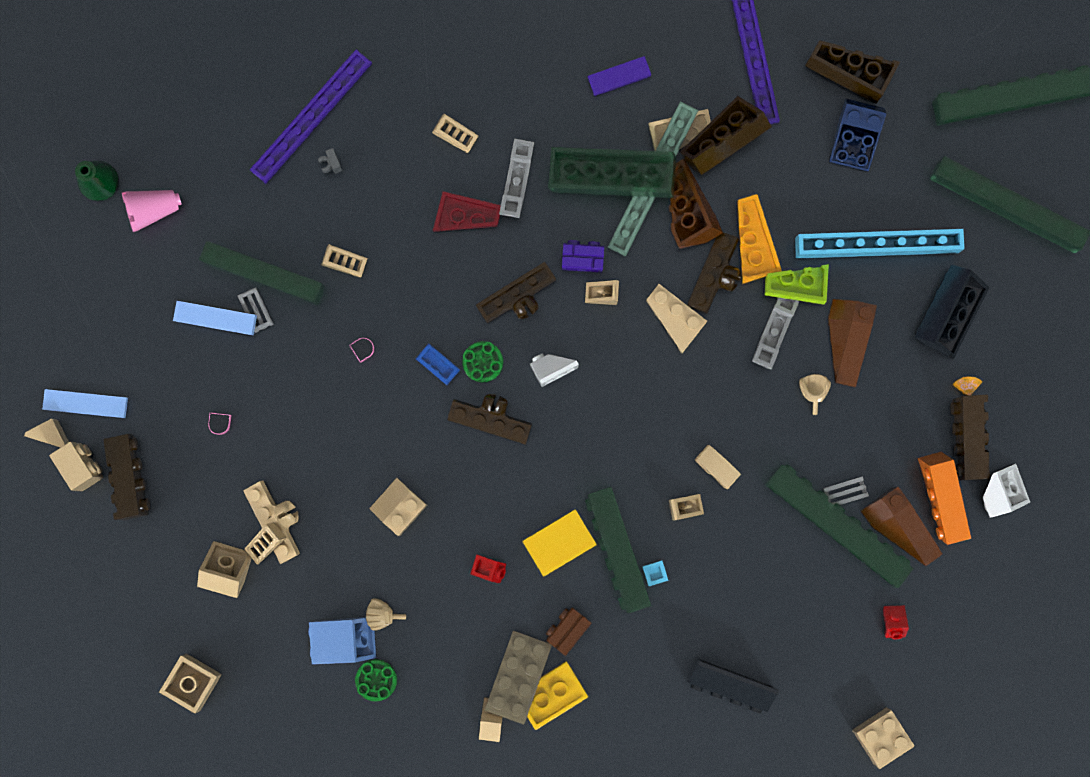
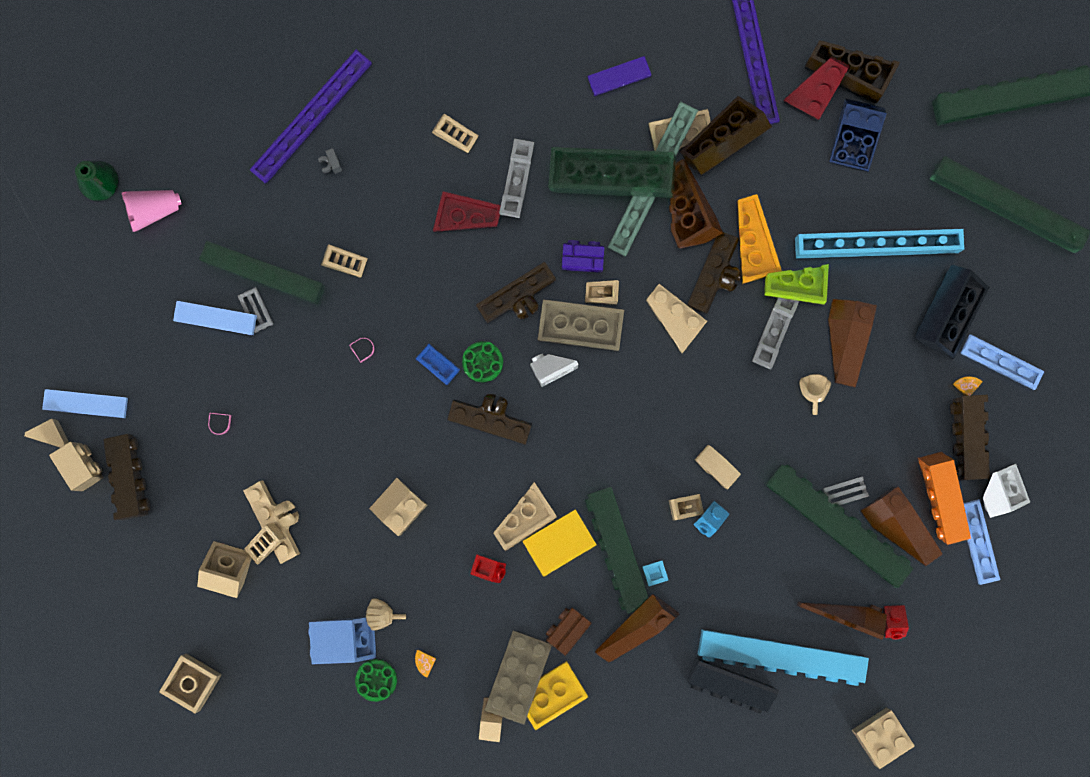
(424, 662): none -> light orange tile
(526, 518): none -> tan wing
(580, 325): none -> dark tan plate
(642, 625): none -> reddish brown wedge
(711, 519): none -> dark azure bracket
(783, 656): none -> medium azure brick
(817, 90): none -> dark red wing
(862, 618): none -> reddish brown wedge
(980, 544): none -> light blue tile
(1002, 362): none -> light blue tile

